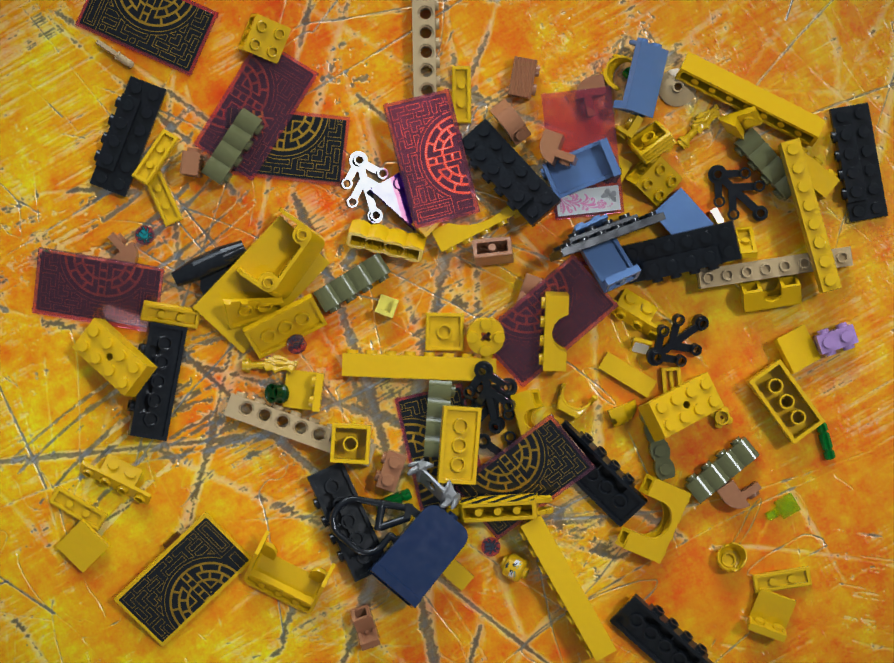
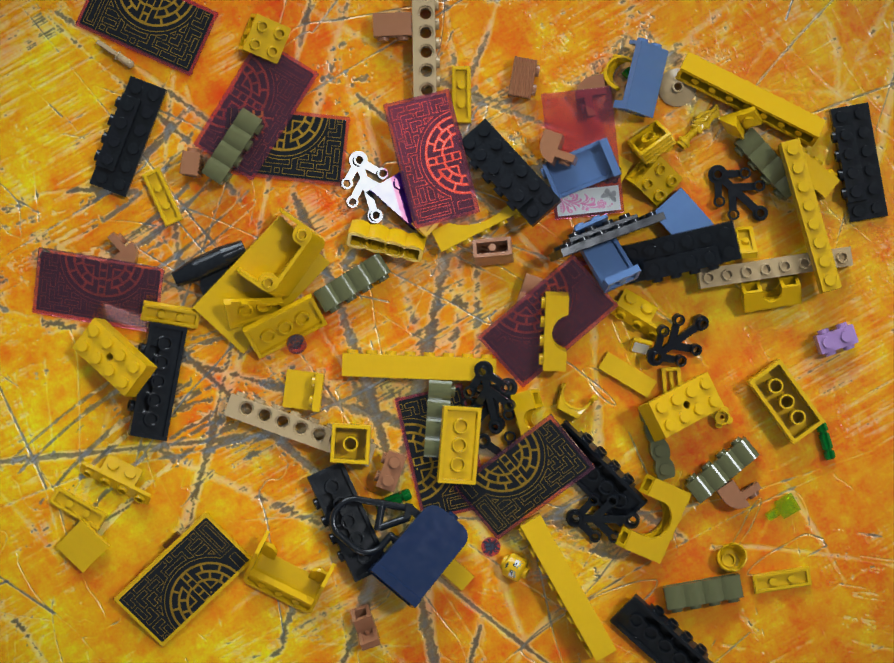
(144, 235): tile -> none
(155, 157): yellow tile -> none
(275, 363): yellow piece -> none
(276, 393): dark green wheel -> none
(387, 306): light yellow panel -> none
(392, 25): none -> nougat brick
(444, 331): yellow tile -> none
(446, 495): light grey piece -> none
(496, 336): yellow plate -> none
(501, 507): yellow hinge -> none
(510, 122): nougat brick -> none
(600, 519): none -> black plant
(622, 413): yellow brick -> none
(632, 126): yellow bracket -> none
(703, 591): none -> olive brick
(715, 216): tile -> none
(771, 614): yellow bracket -> none
(797, 349): yellow tile -> none

